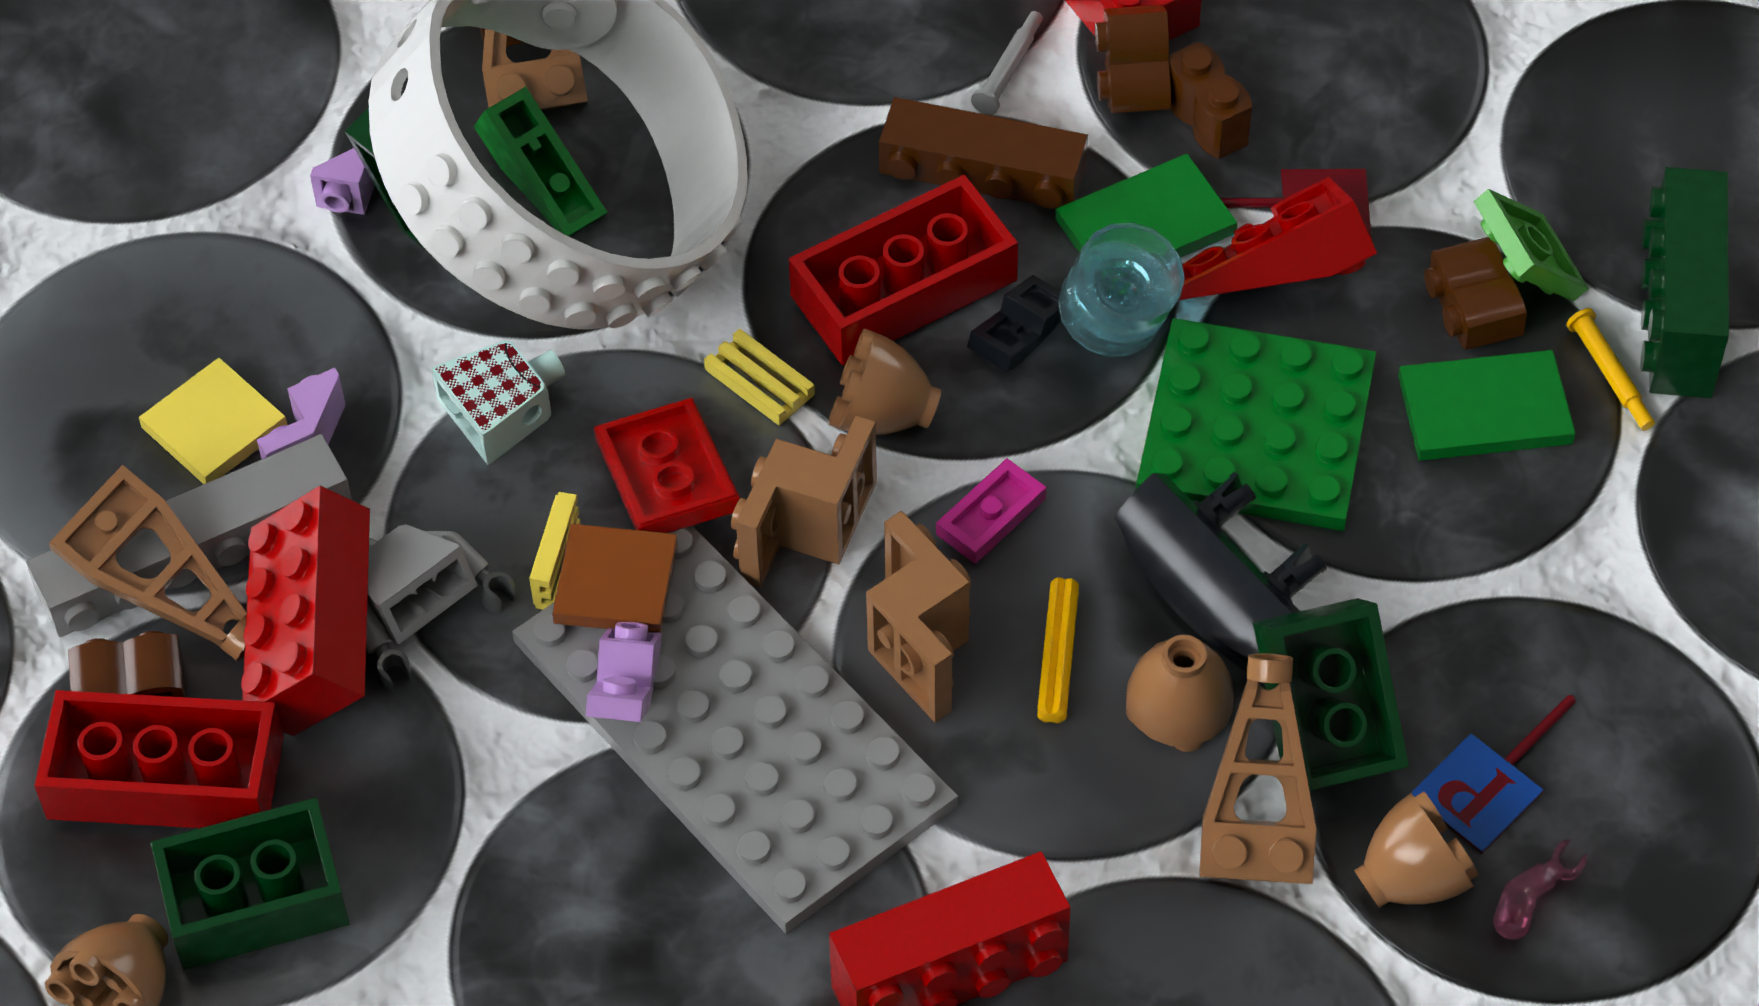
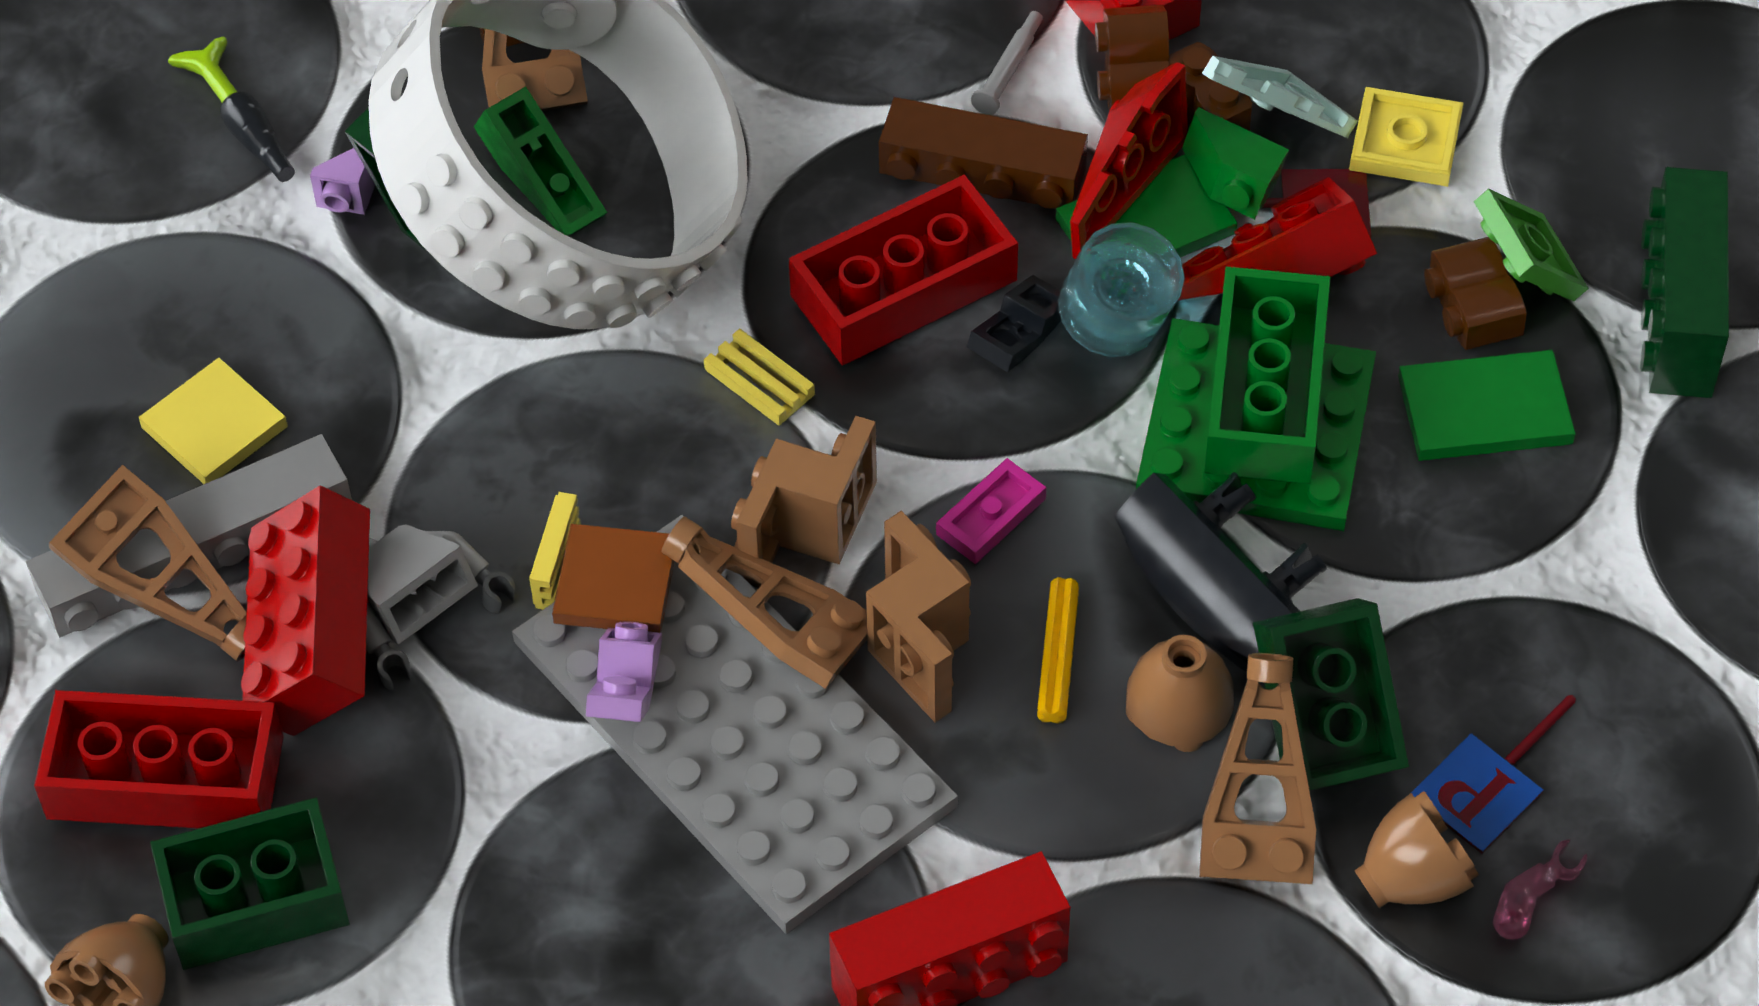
(137, 666): reddish brown brick -> none
(238, 109): none -> black piece
(316, 408): lavender slope -> none
(497, 395): light aqua torso -> none
(667, 468): red tile -> none
(821, 644): none -> medium nougat plate
(885, 387): medium nougat piece -> none
(1134, 147): none -> red wedge
(1233, 162): none -> green slope
(1268, 375): none -> green brick
(1280, 89): none -> light aqua wing
(1406, 136): none -> light yellow tile
(1610, 366): yellow piece -> none

